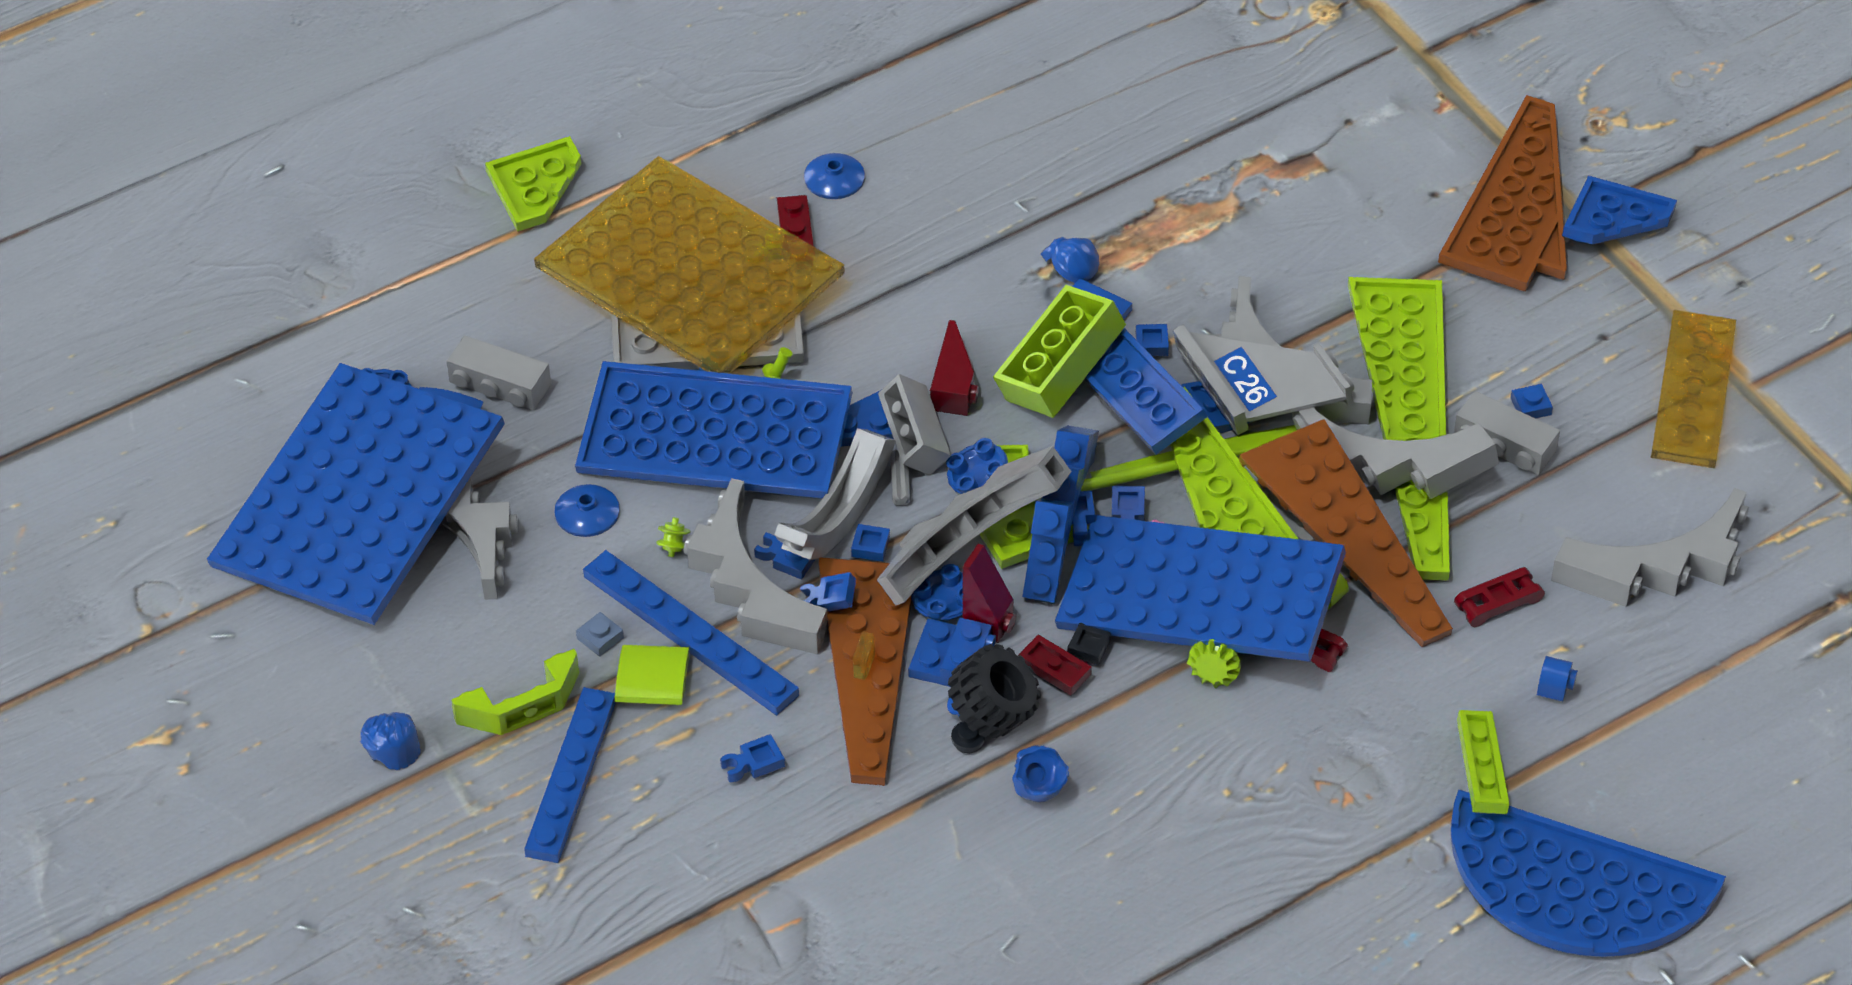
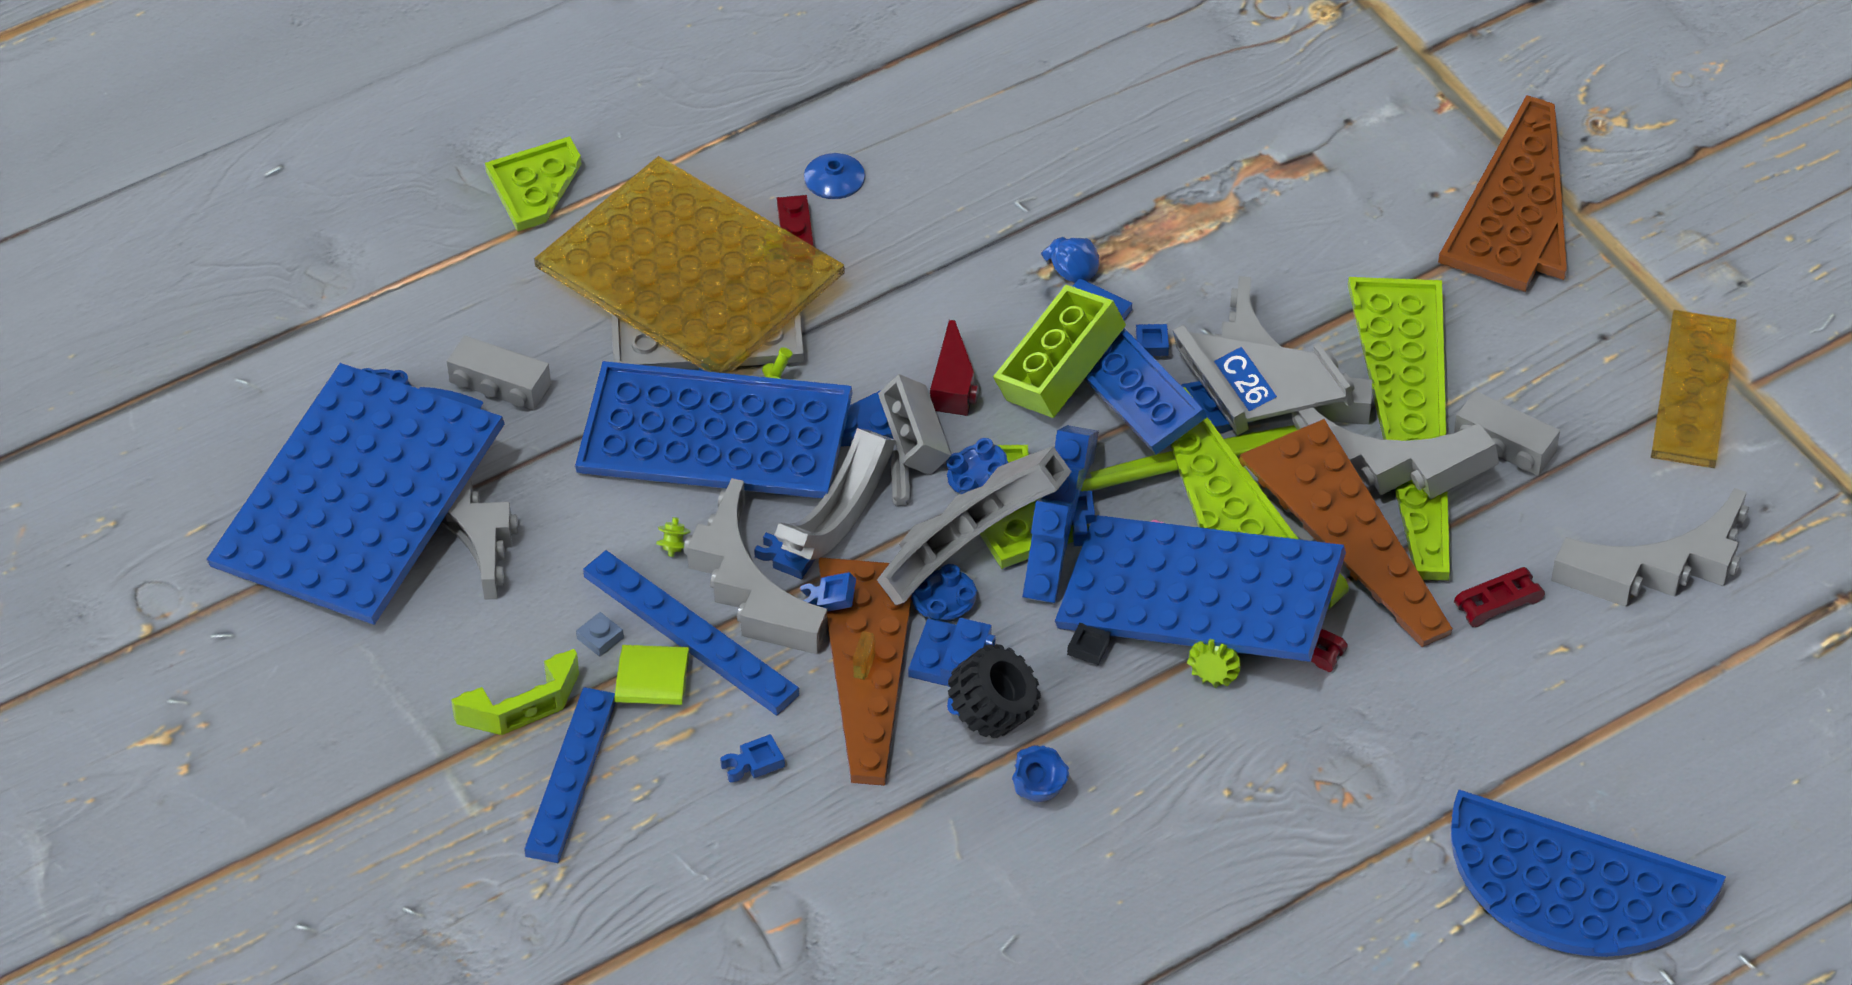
(391, 739): blue hair -> none
(587, 510): blue dish -> none
(870, 542): blue plate -> none
(965, 739): black plate -> none
(985, 594): dark red slope -> none
(1056, 665): dark red plate -> none
(1128, 502): blue plate -> none
(1482, 762): lime plate -> none
(1532, 401): blue plate -> none
(1556, 678): blue plate -> none
(1615, 211): blue plate -> none

